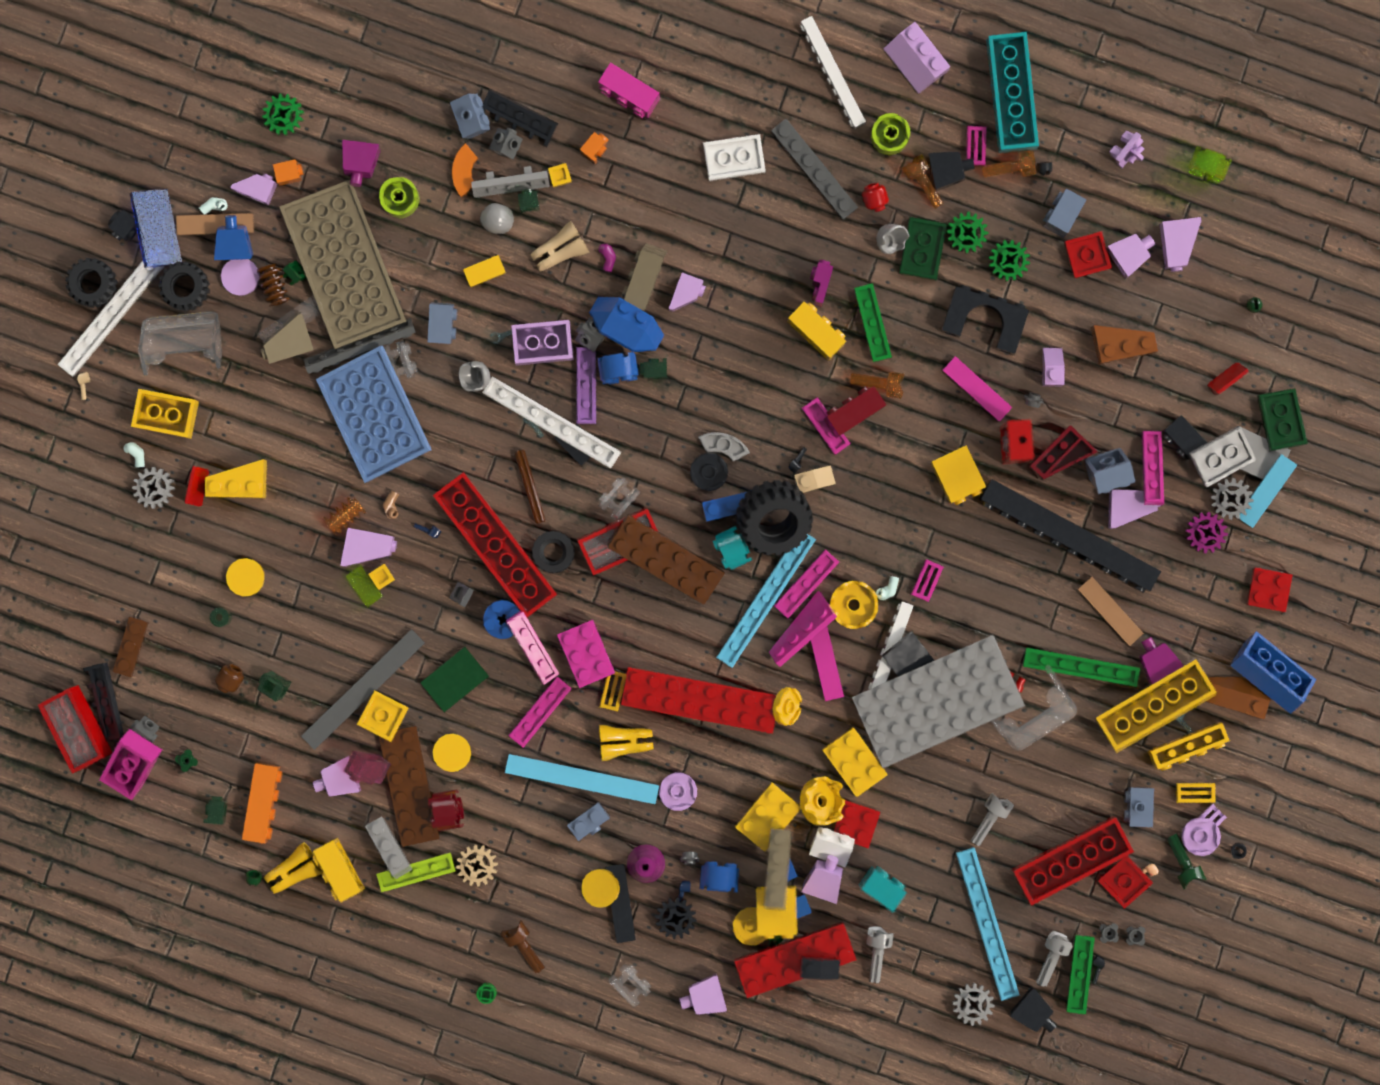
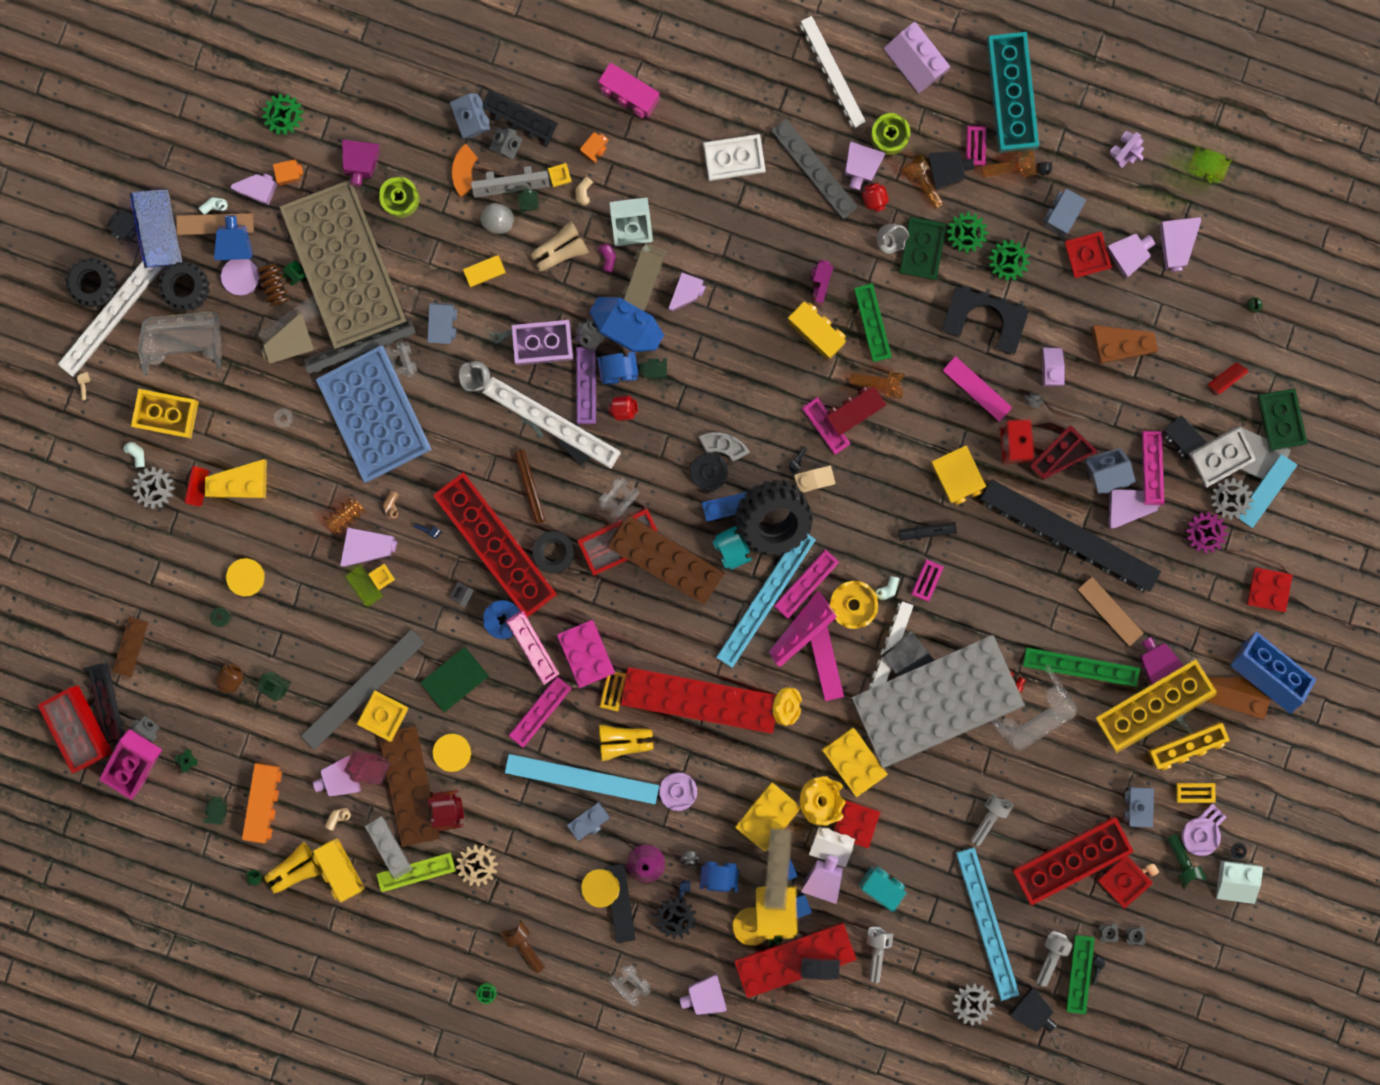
(278, 414): none -> clear plate
(335, 816): none -> tan arm
(581, 191): none -> tan arm
(623, 408): none -> red head
(631, 221): none -> light aqua slope
(862, 164): none -> lavender torso
(927, 531): none -> black pin
(1239, 882): none -> light aqua slope

